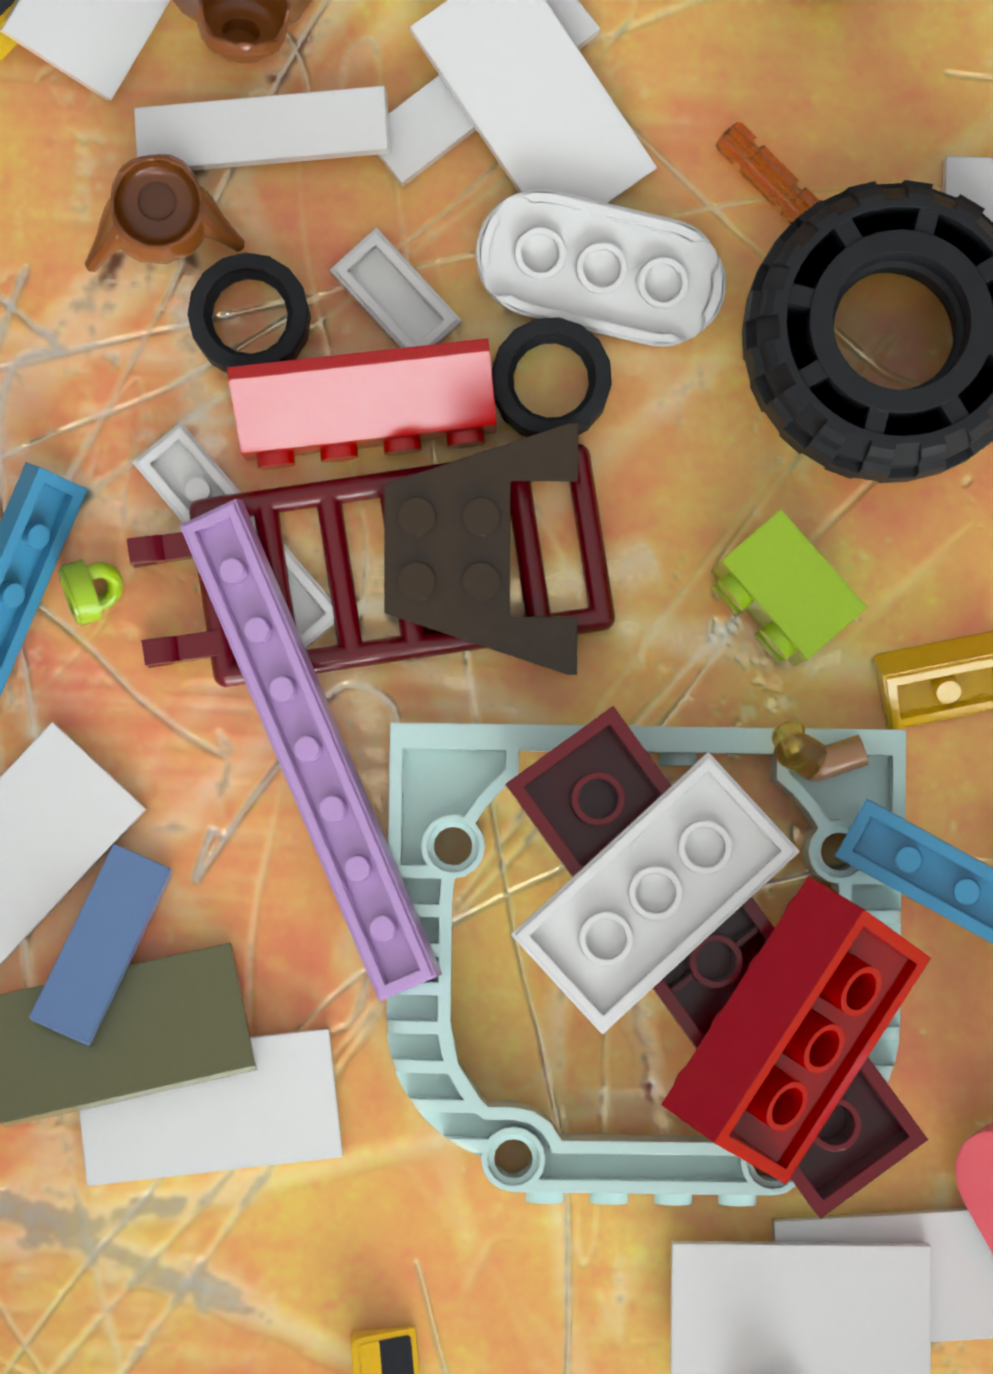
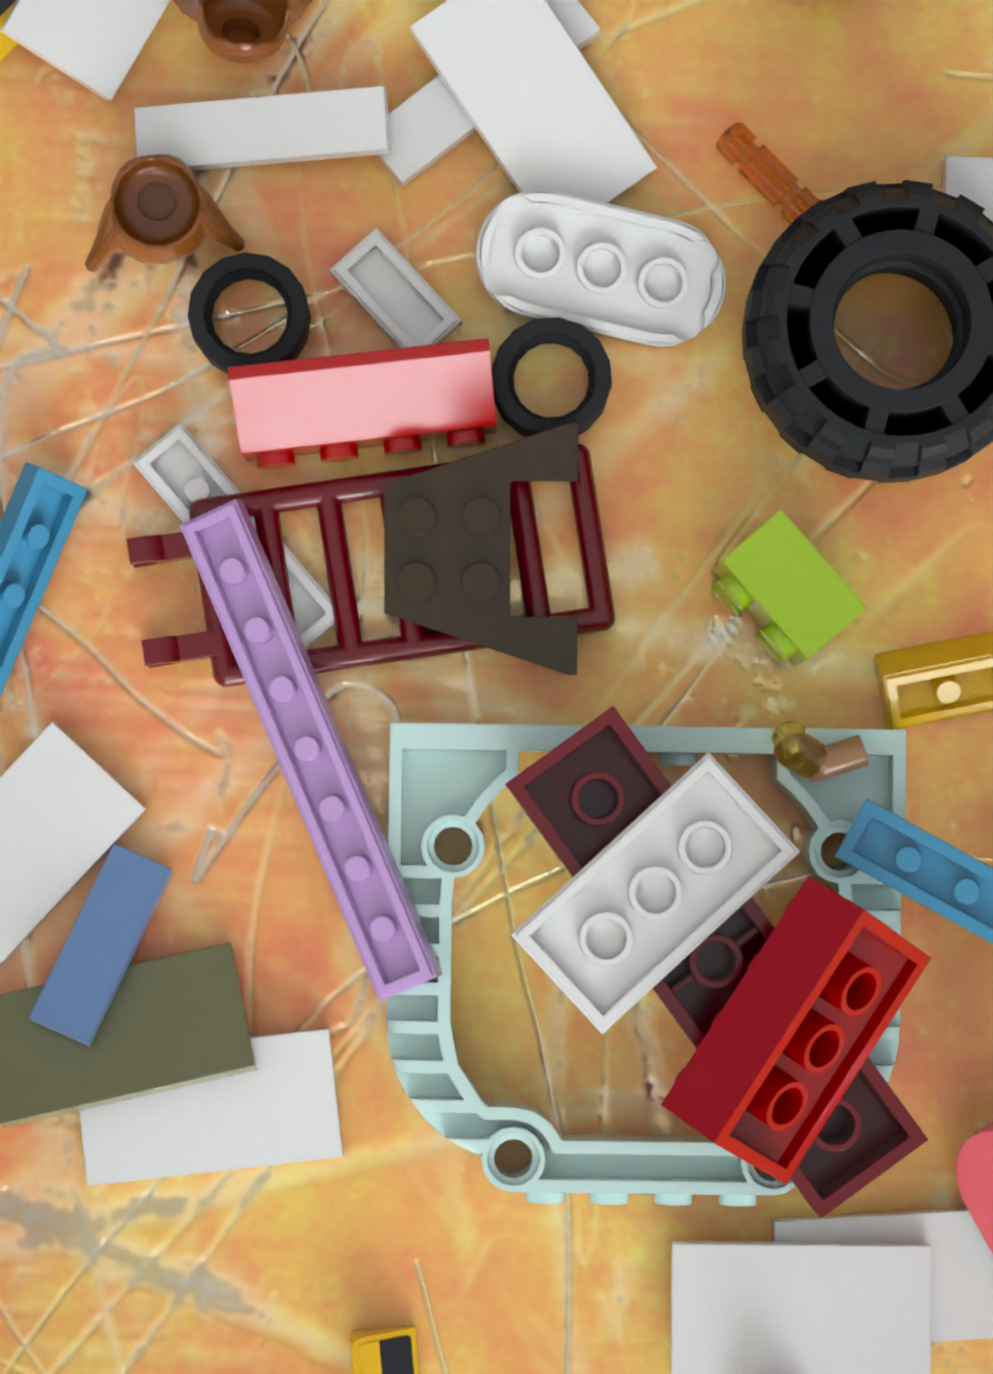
(80, 592): lime tile -> none

